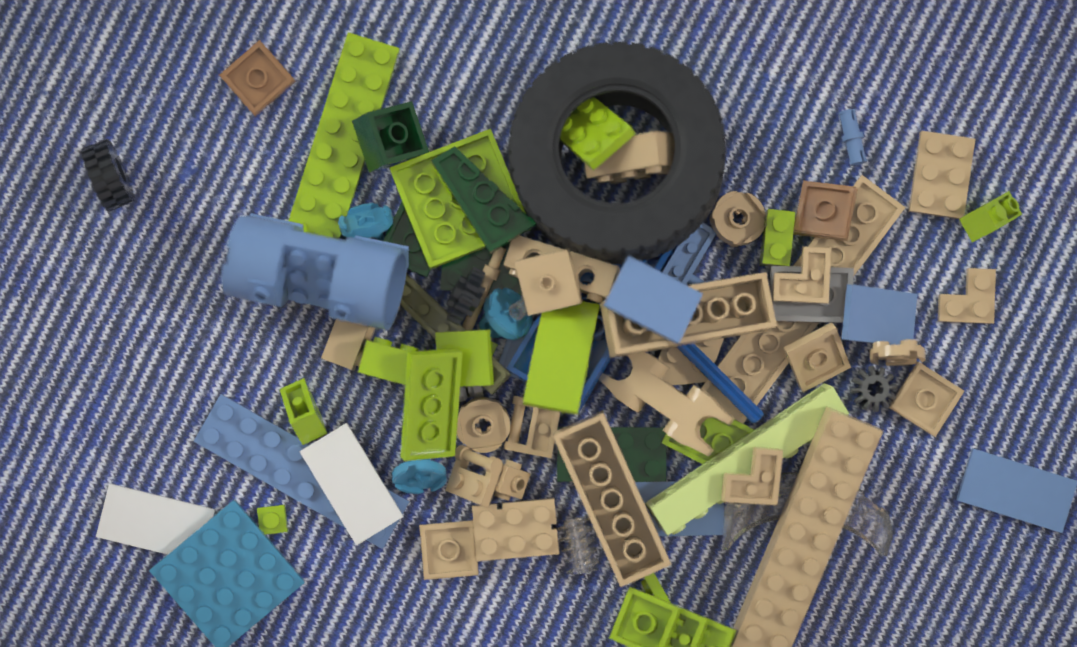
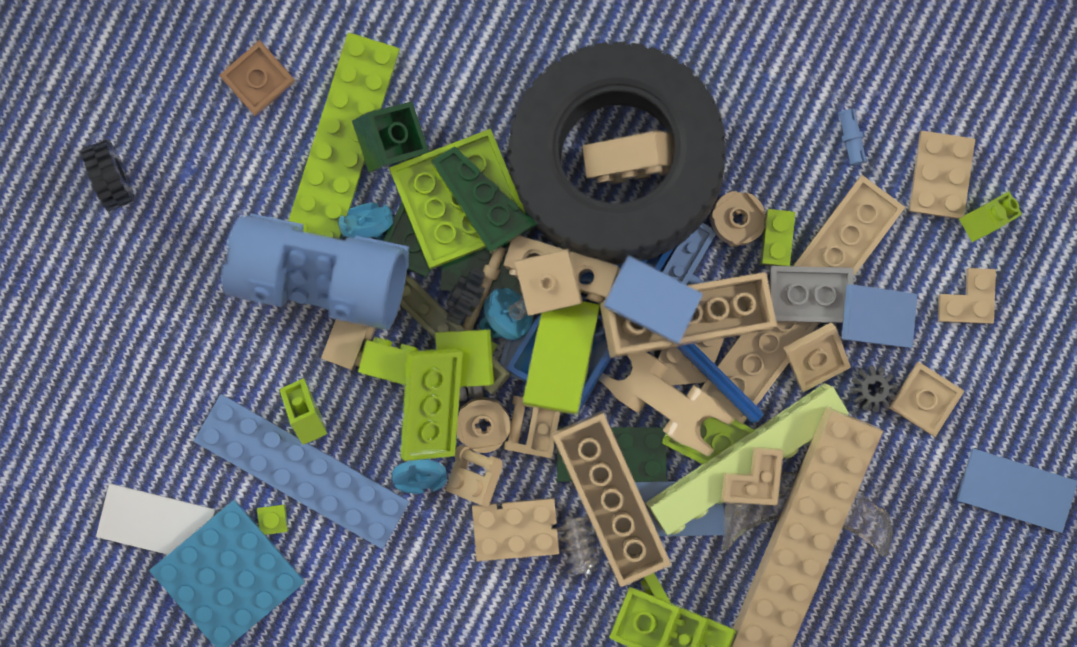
(351, 484): white tile -> none
(448, 550): tan plate -> none
(511, 481): tan brick -> none
(594, 132): lime plate -> none
(811, 284): tan plate -> none
(825, 210): medium nougat tile -> none
(897, 355): tan plate -> none

